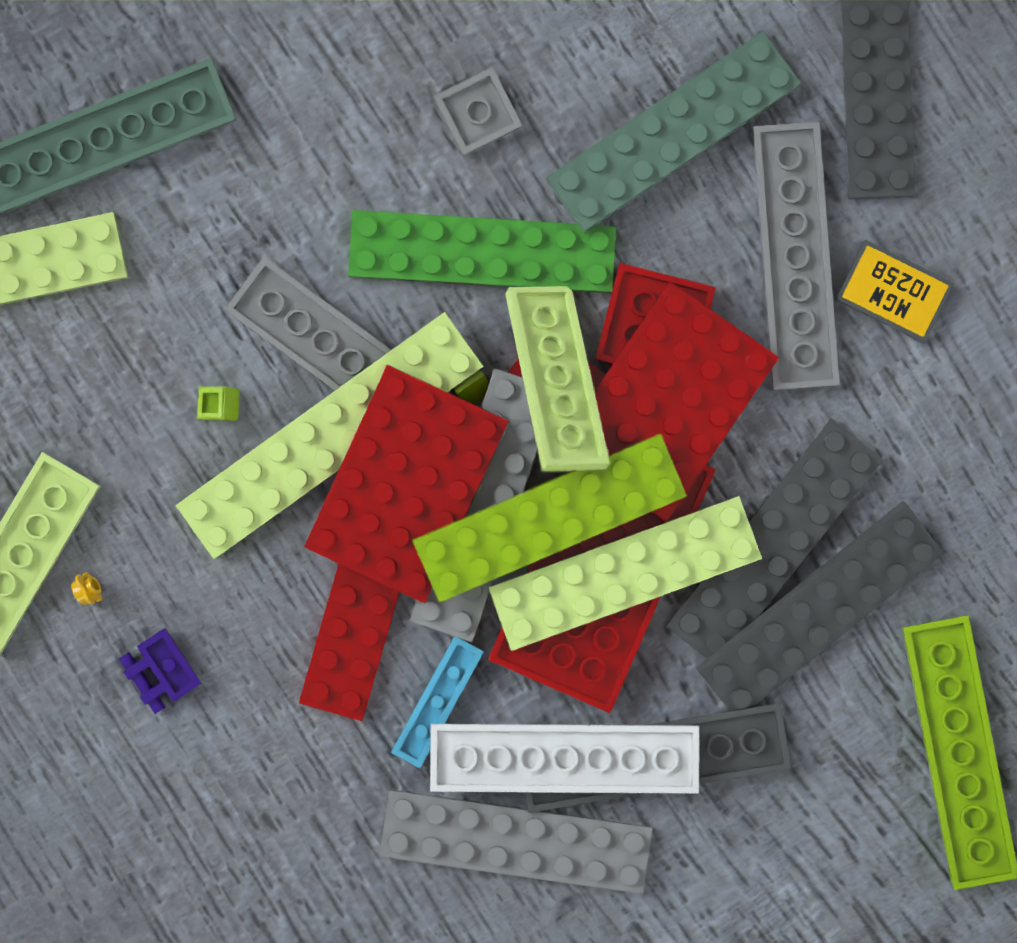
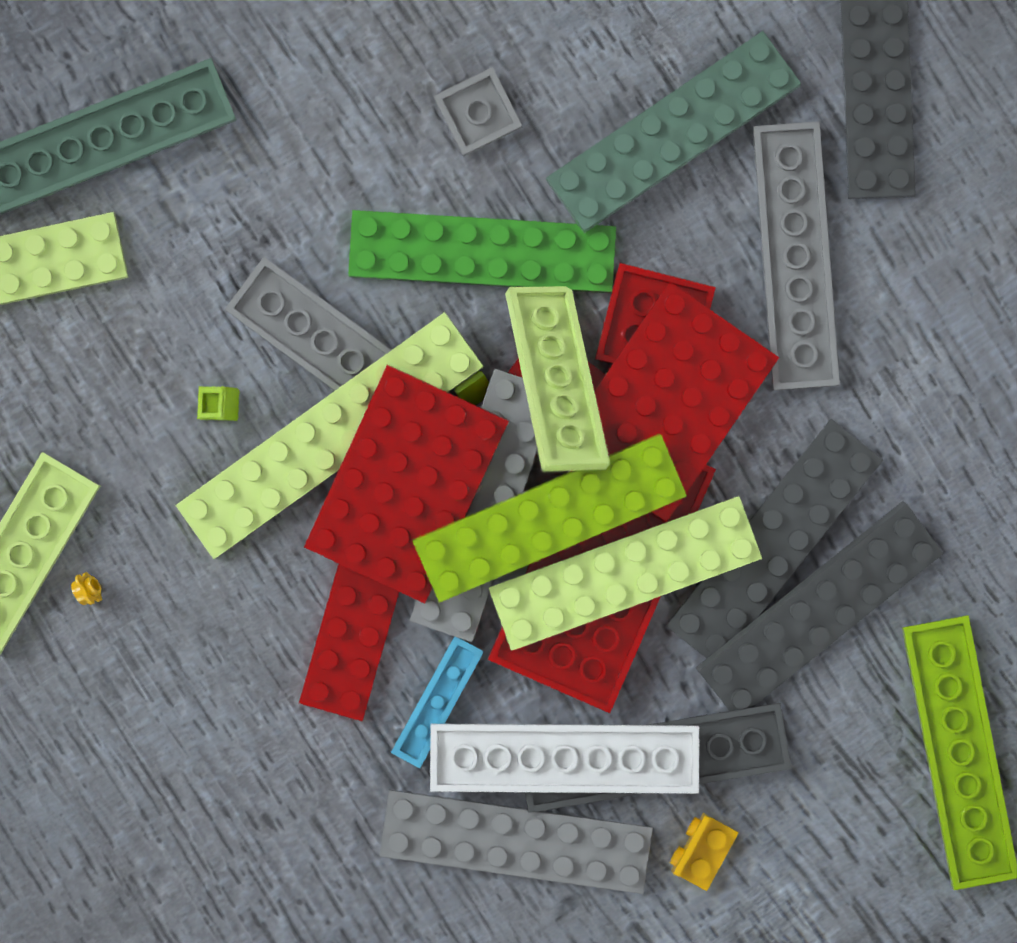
(168, 665): dark purple plate -> none
(704, 851): none -> yellow bracket
(894, 291): yellow tile -> none

